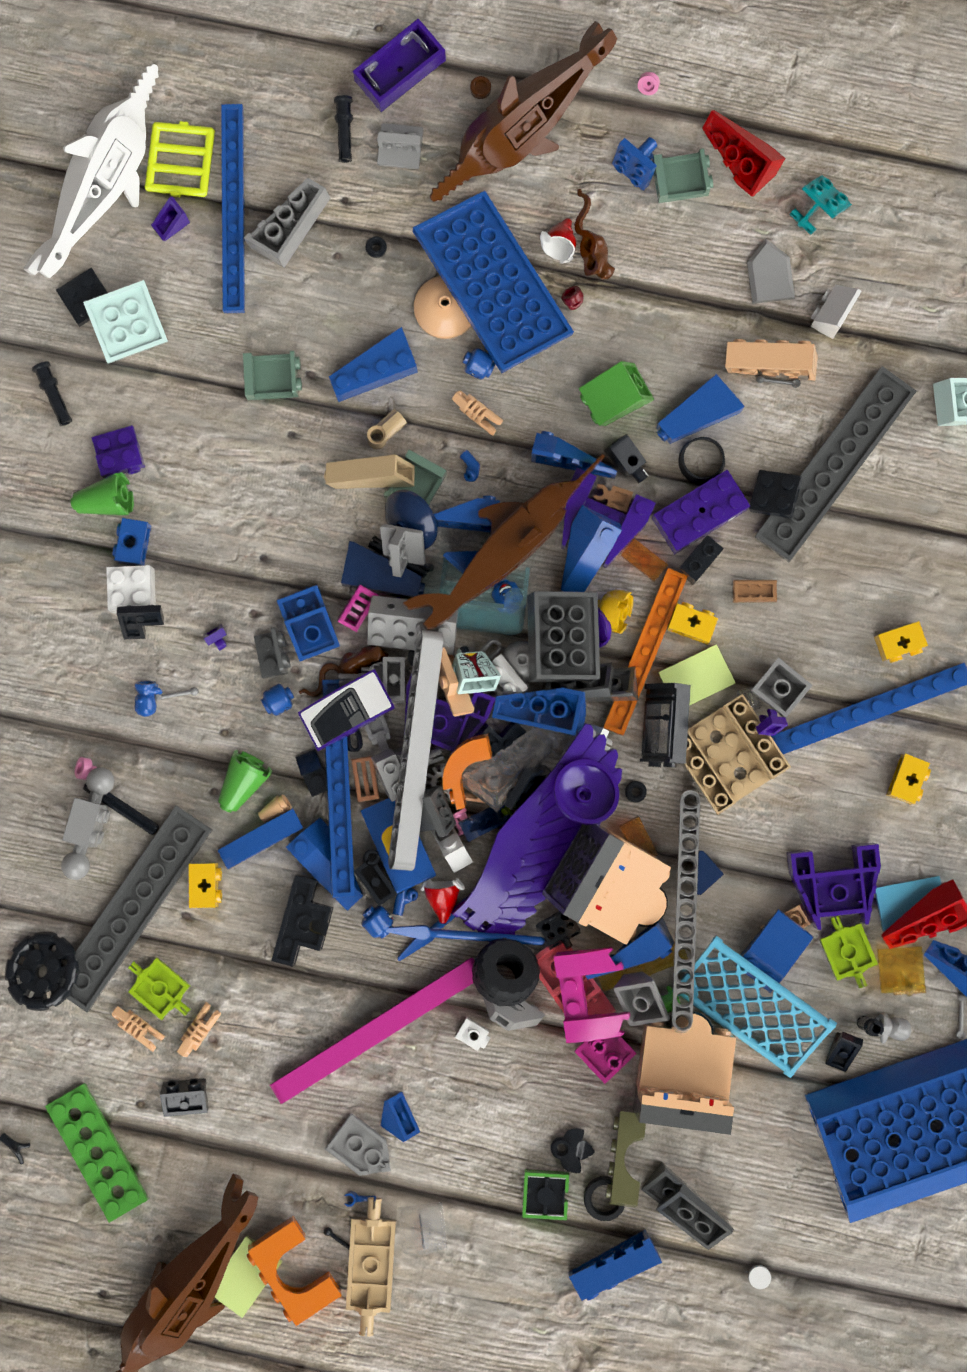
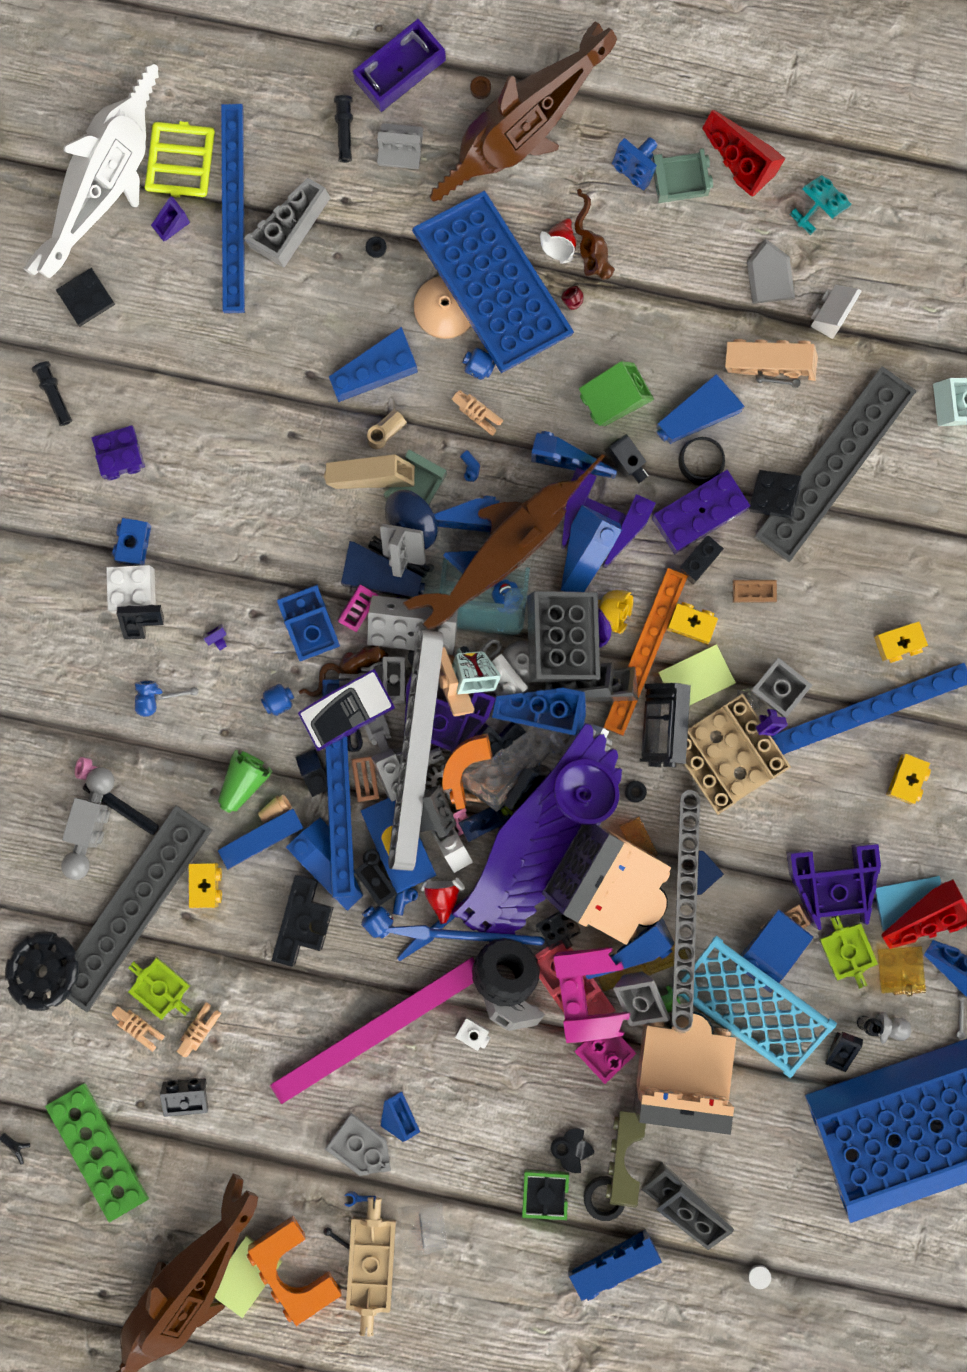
(105, 497): bright green cone -> none
(125, 321): light aqua plate -> none
(271, 376): sand green panel -> none
(271, 653): dark grey bracket -> none
(616, 498): medium nougat plate -> none
(644, 560): clear orange plate -> none
(648, 83): bright pink tile -> none

